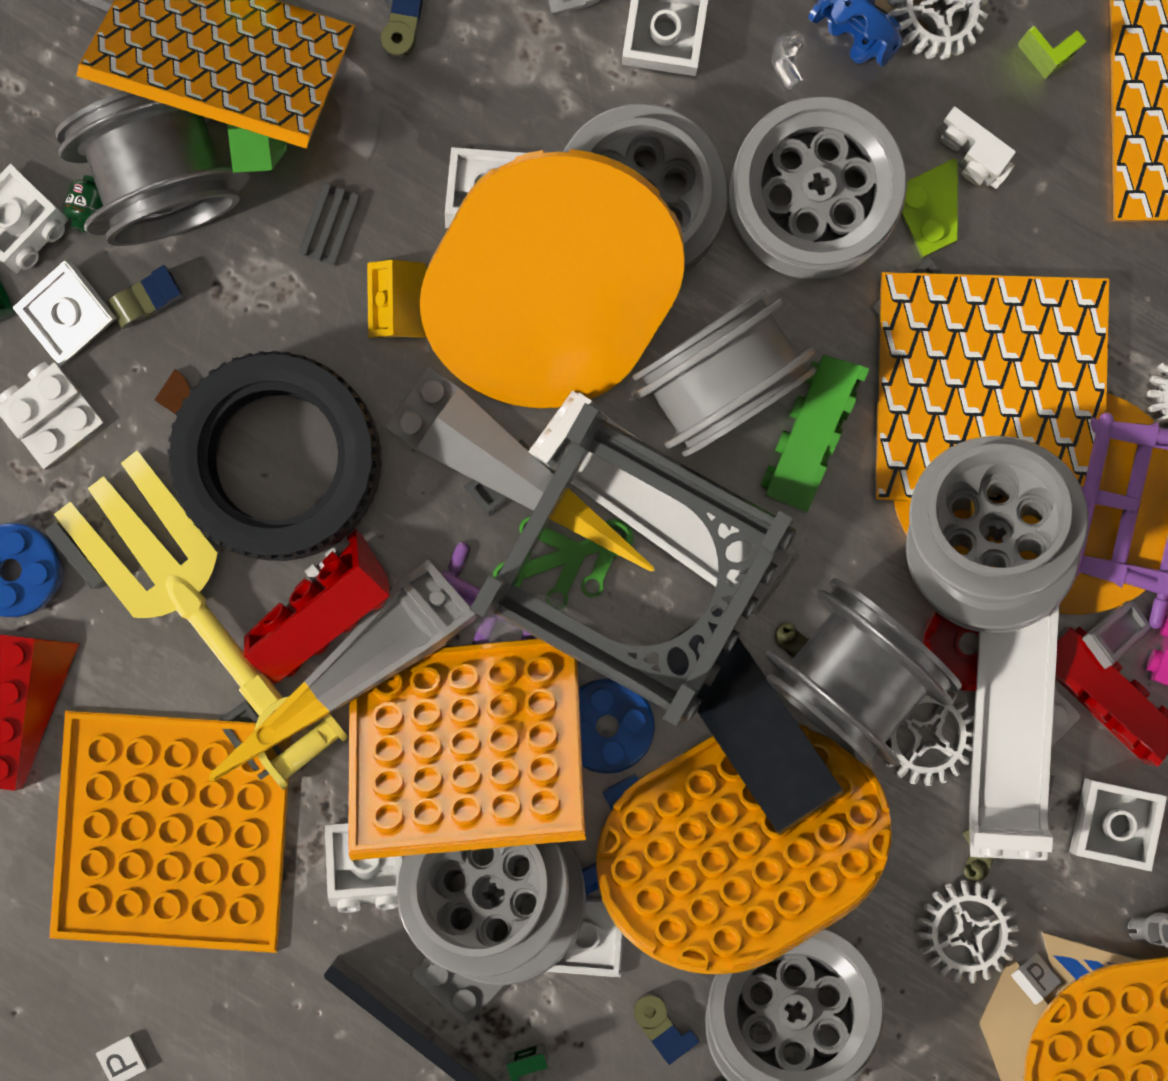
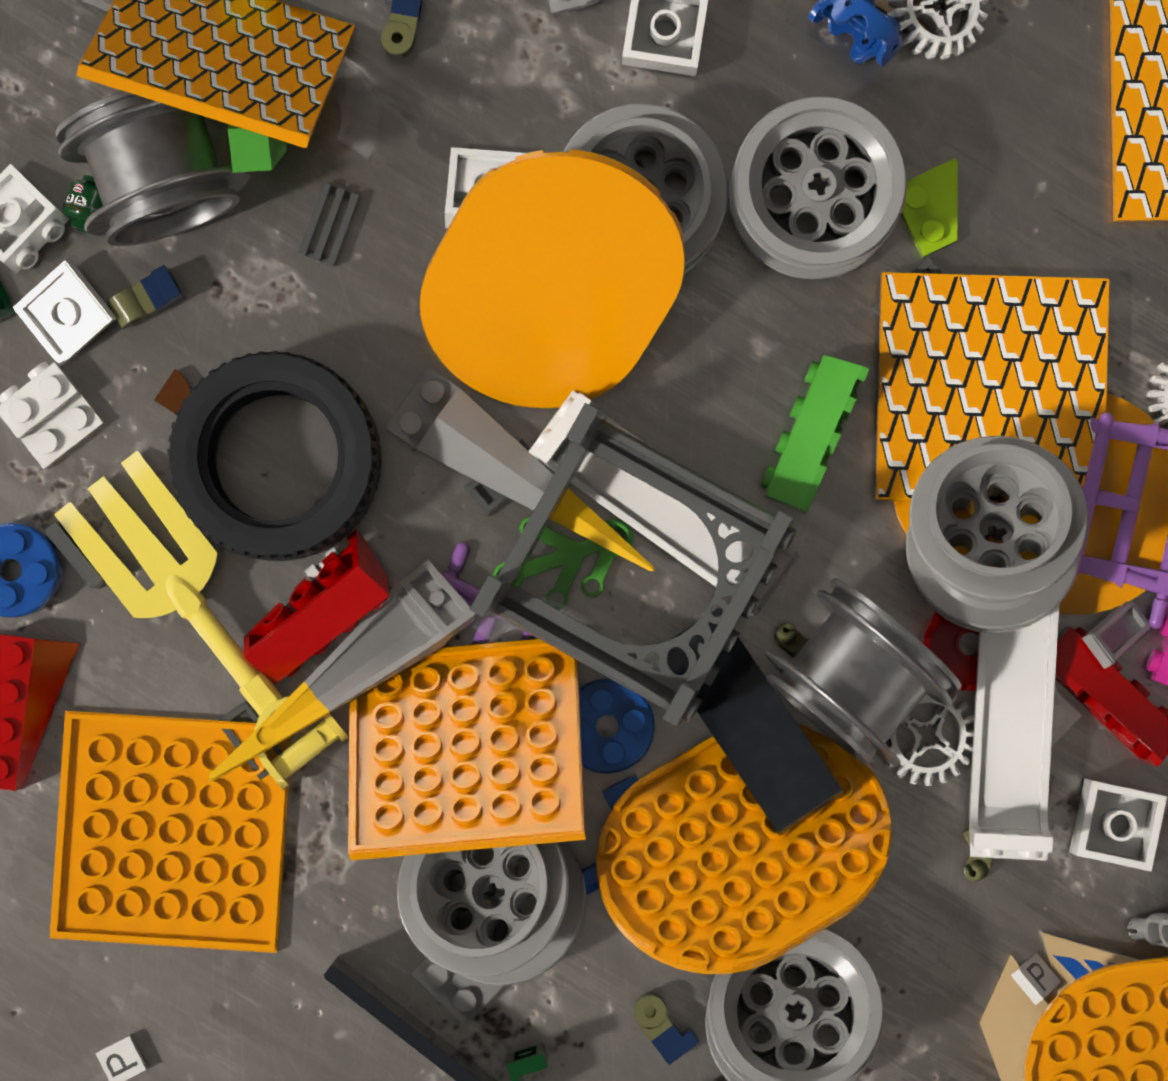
(358, 881): white plate -> none
(395, 299): yellow panel -> none
(597, 947): white plate -> none
(725, 374): light grey wheel -> none
(784, 55): clear arm -> none
(984, 925): white gear -> none
(986, 155): white plate -> none
(1044, 56): lime panel -> none

